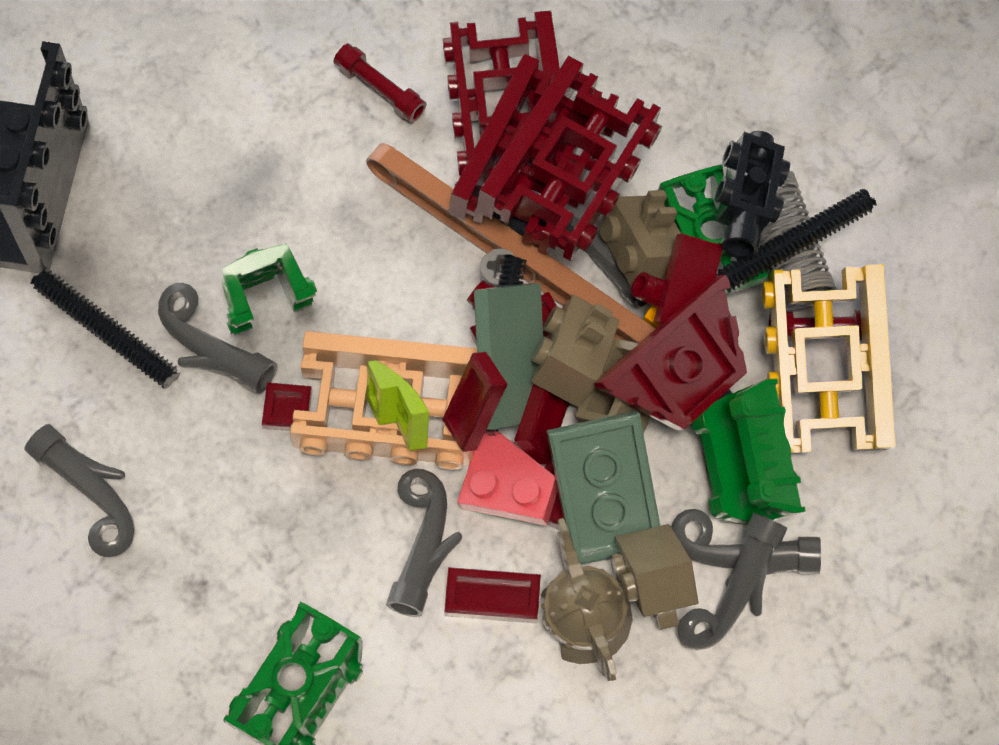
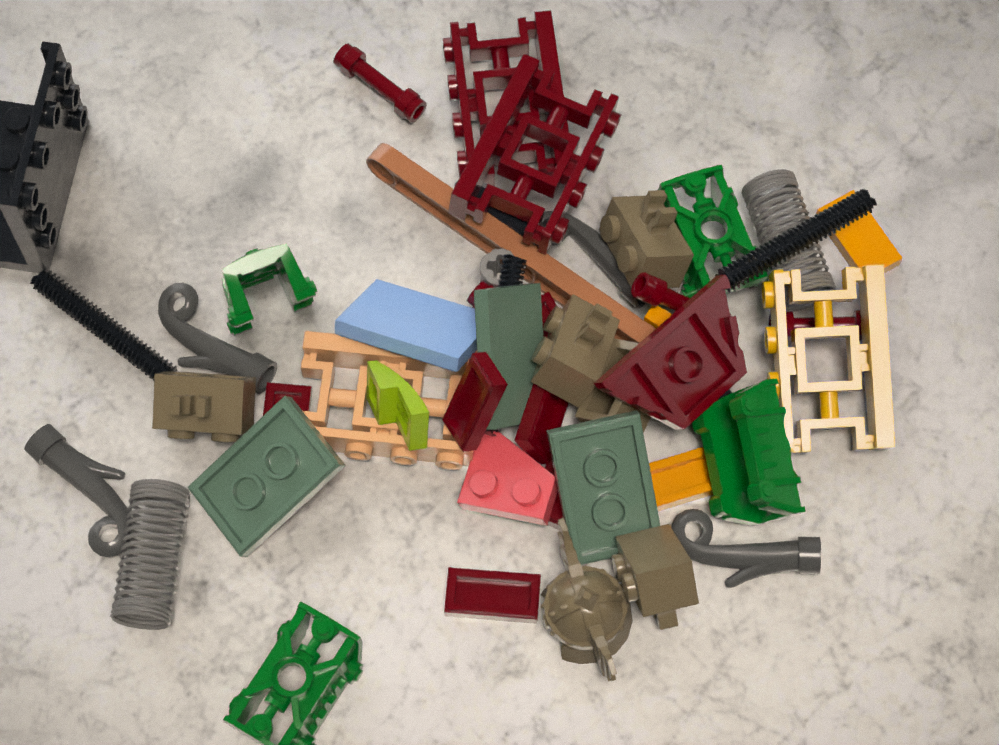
(161, 497): none -> light grey piece
(203, 403): none -> dark tan brick
(266, 476): none -> sand green tile
(411, 325): none -> light blue tile
(428, 552): dark grey plant -> none
(540, 142): dark red fence -> none
(680, 479): none -> light orange tile
(689, 270): dark red tile -> none
(744, 584): dark grey plant -> none
(750, 199): black brick -> none
(864, 242): none -> light orange tile

